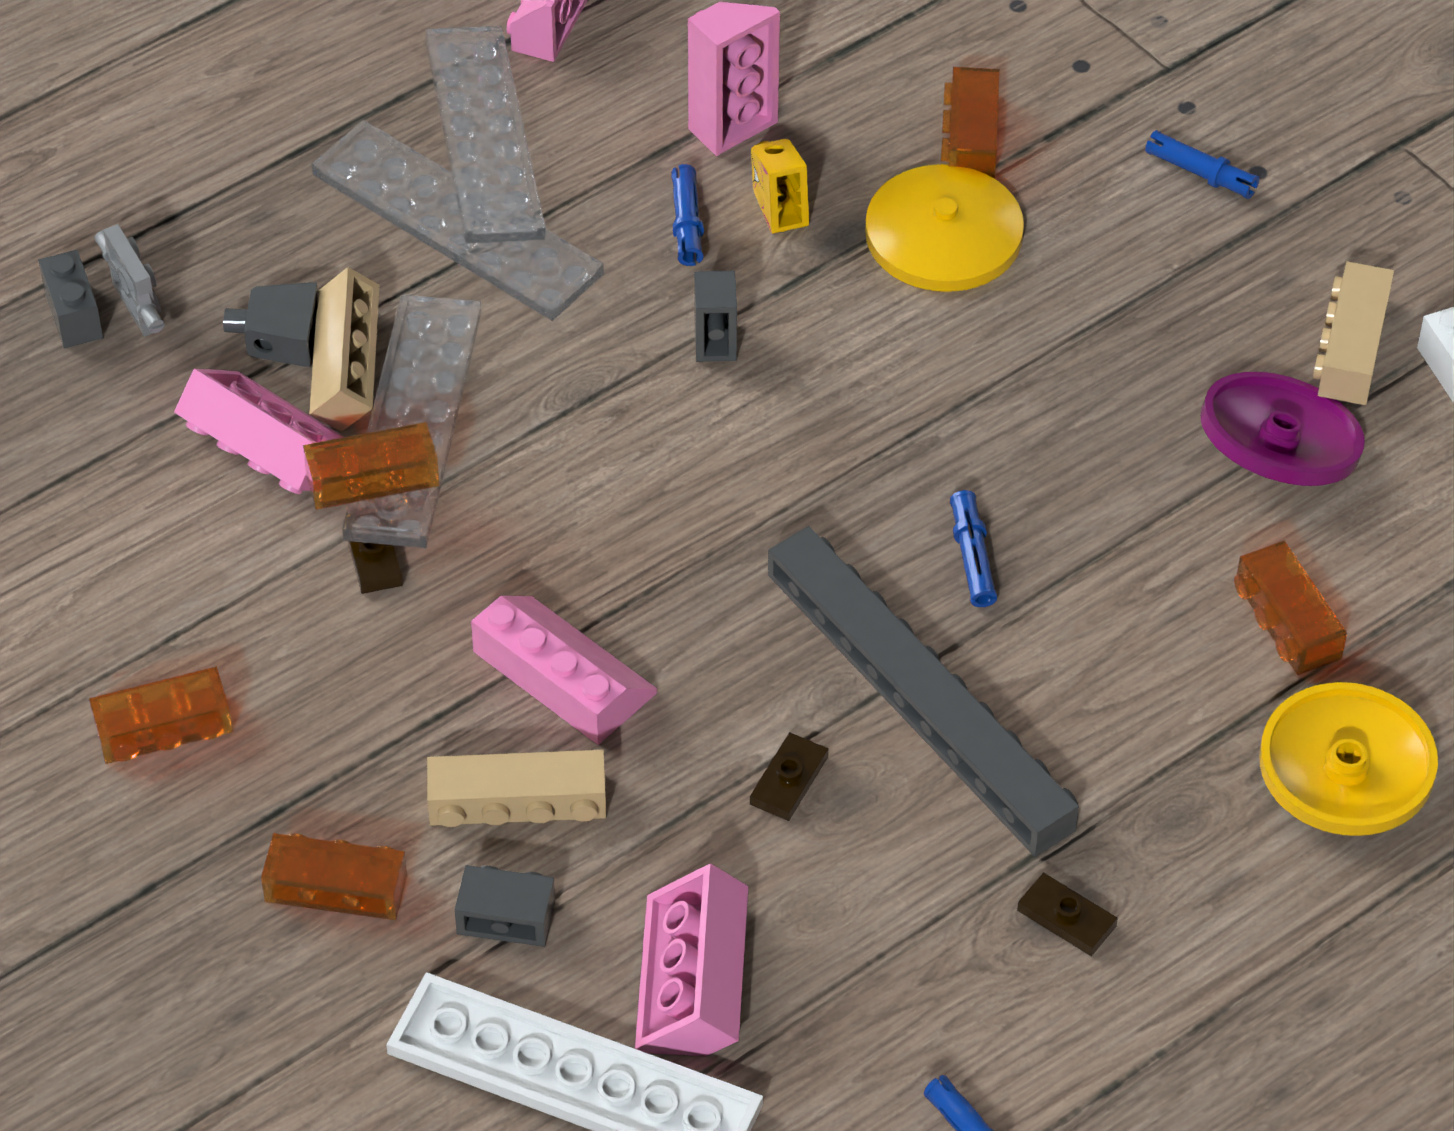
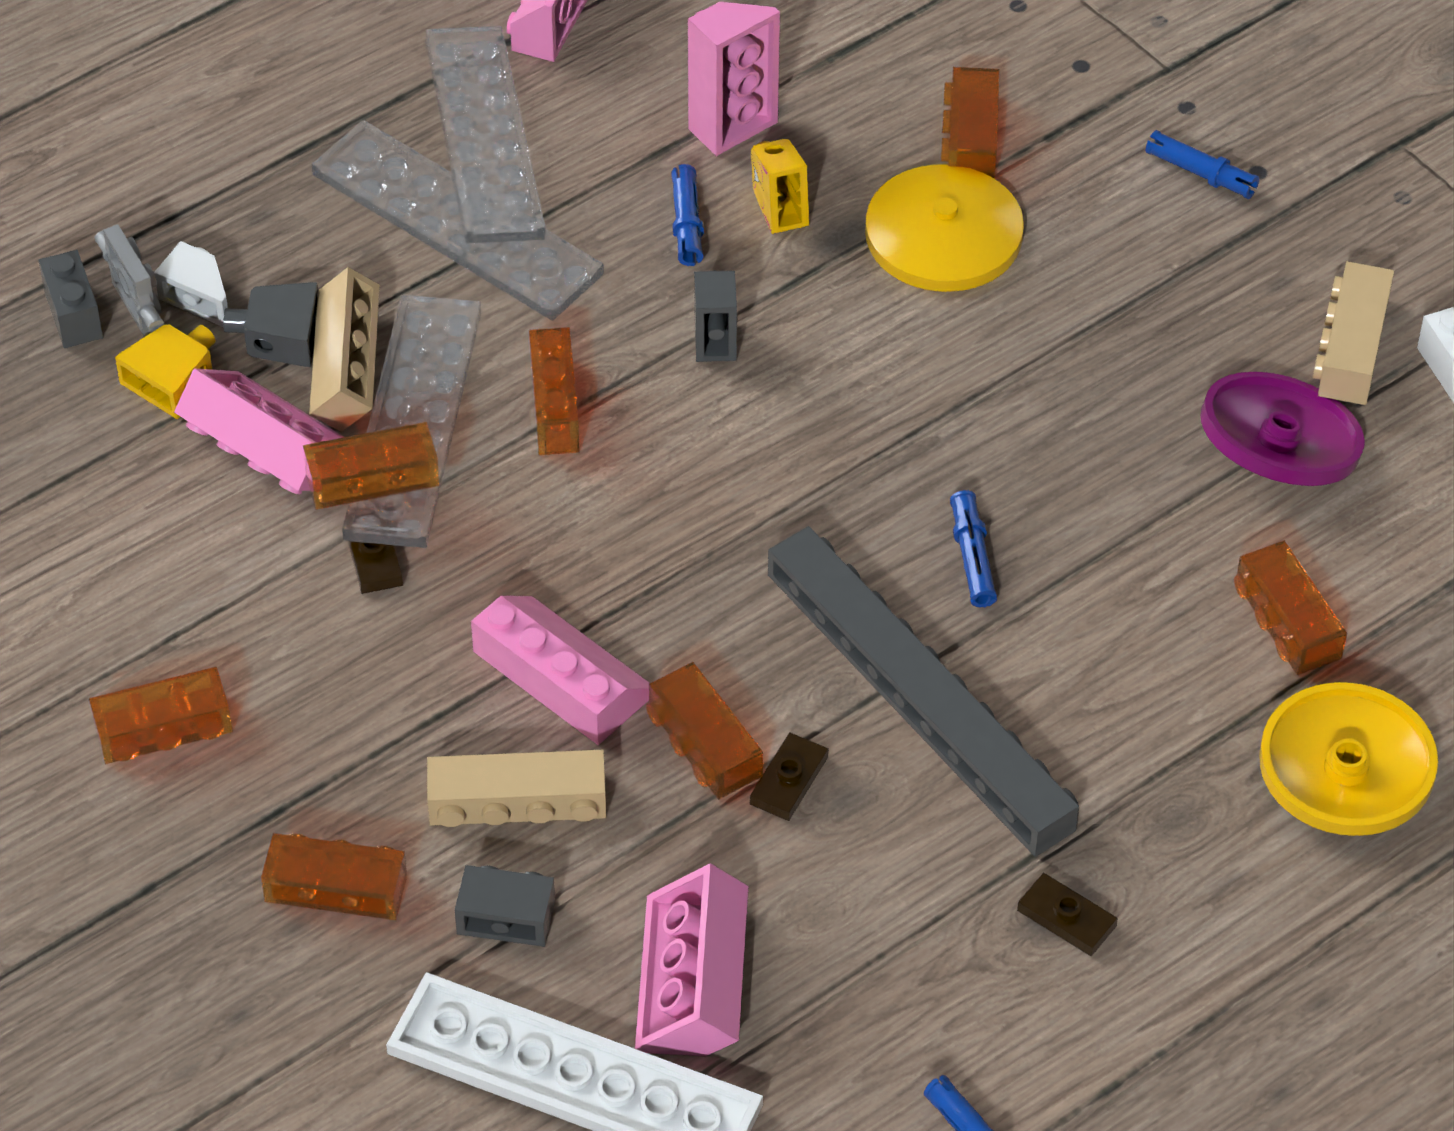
(163, 363): none -> yellow torso
(192, 283): none -> white slope
(554, 391): none -> clear orange brick
(704, 731): none -> clear orange brick

